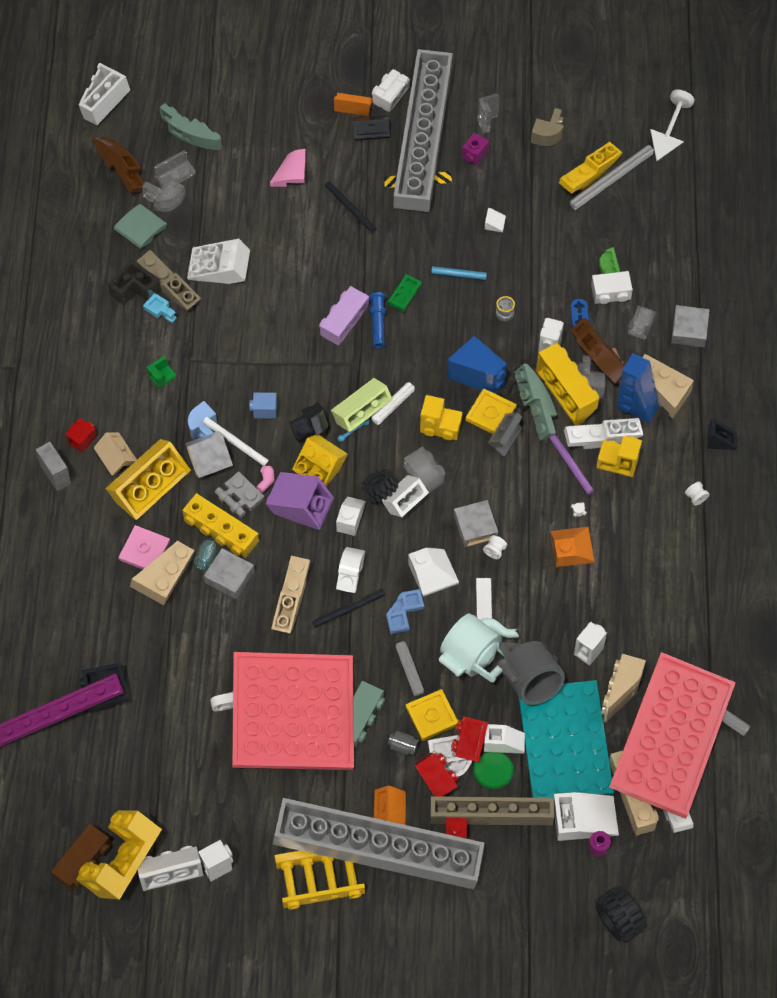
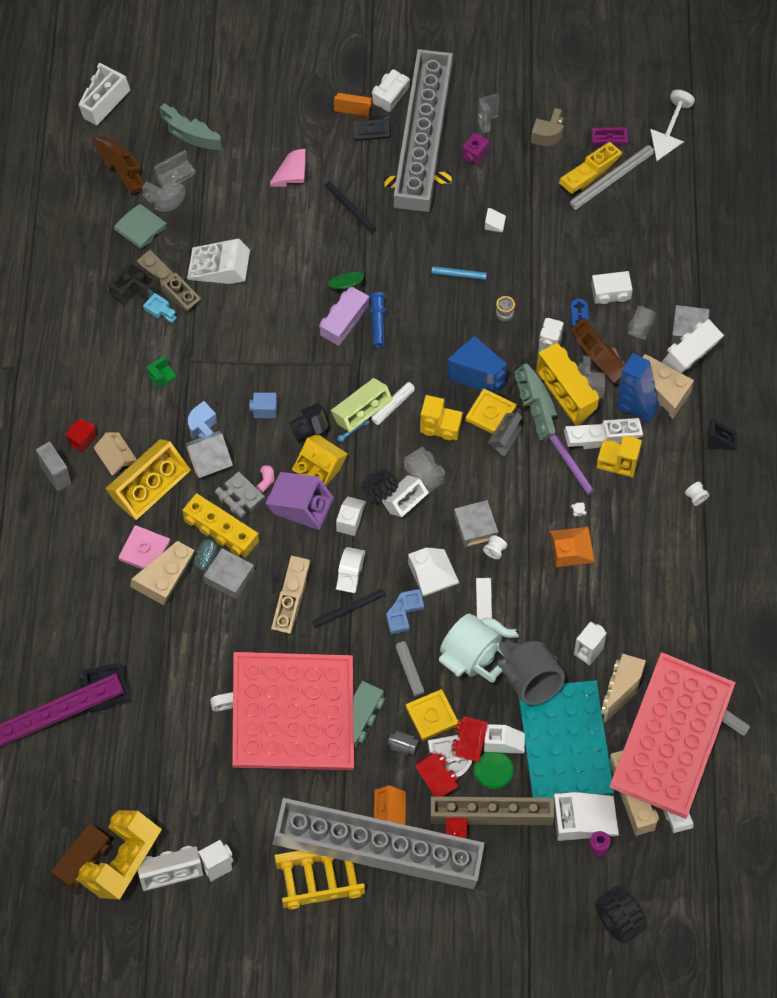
(235, 441): white bar -> none
(346, 280): none -> green piece
(404, 293): green plate -> none
(608, 262): bright green tile -> none
(616, 140): none -> magenta tile
(692, 346): none -> white wedge

